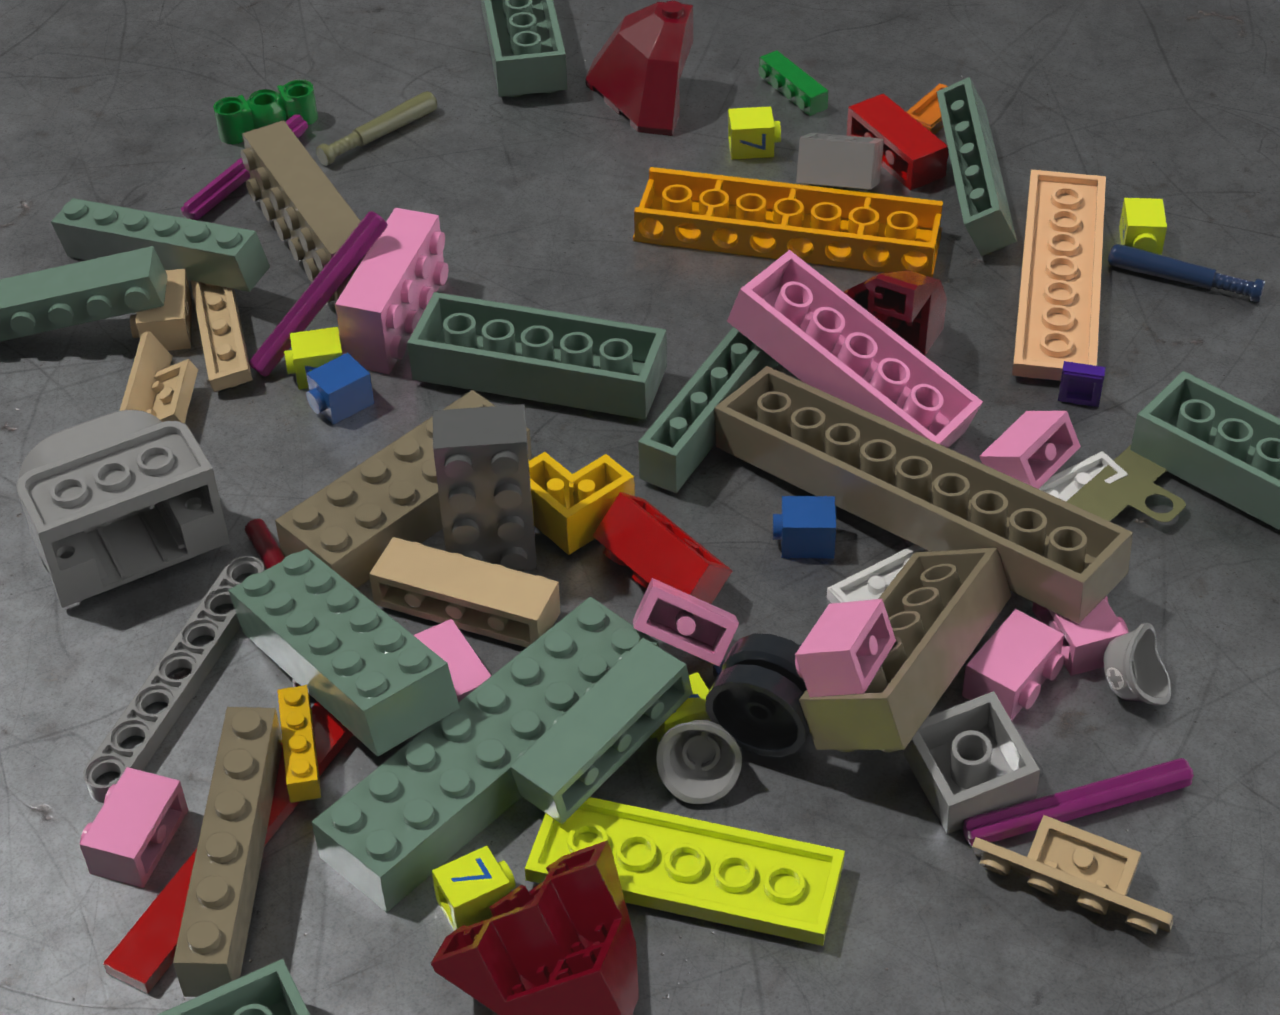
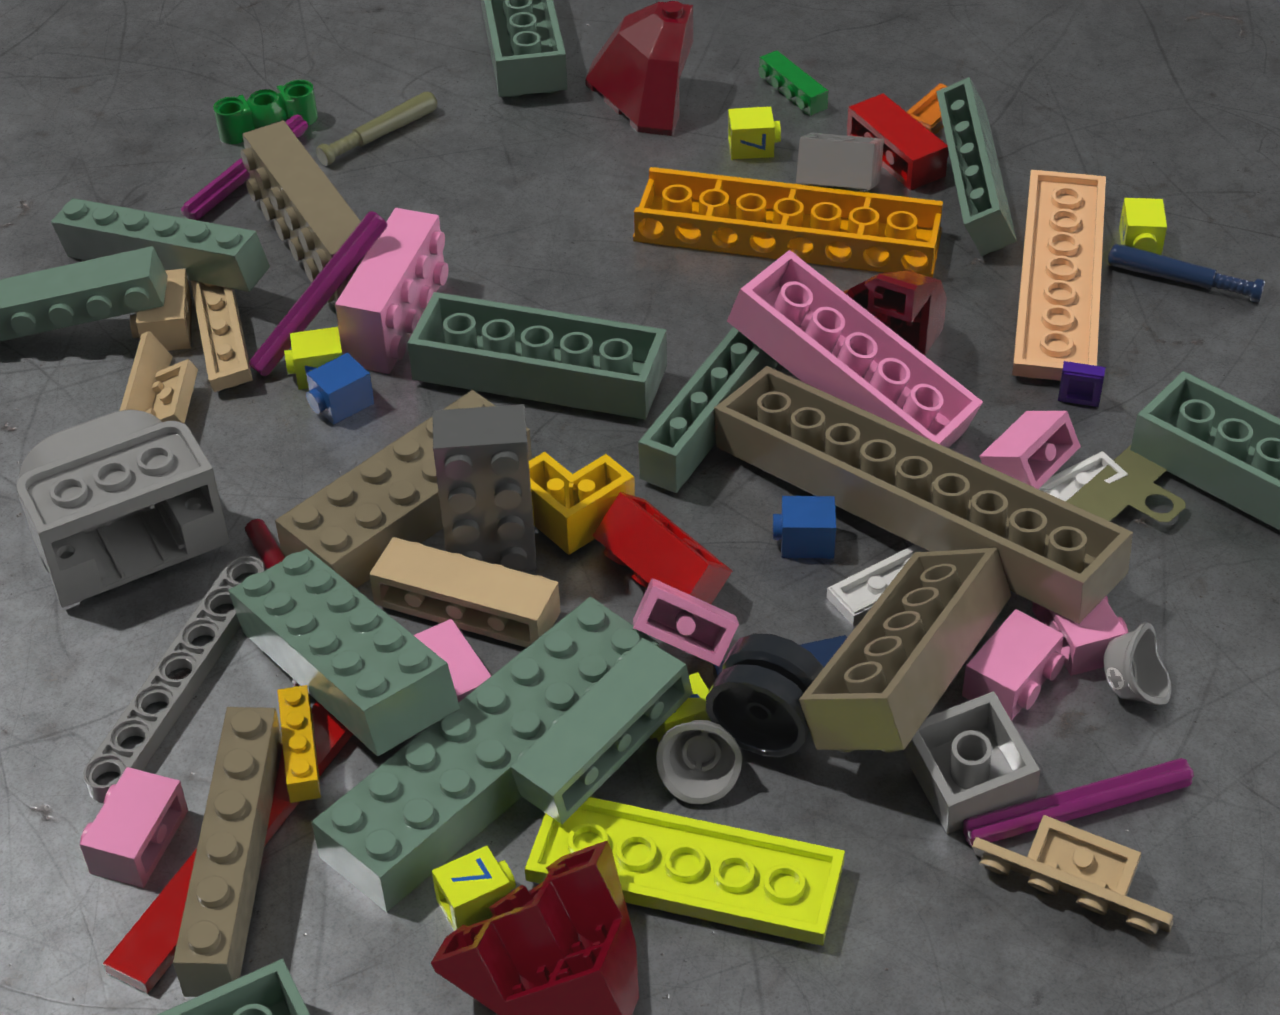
(845, 648): bright pink brick -> none

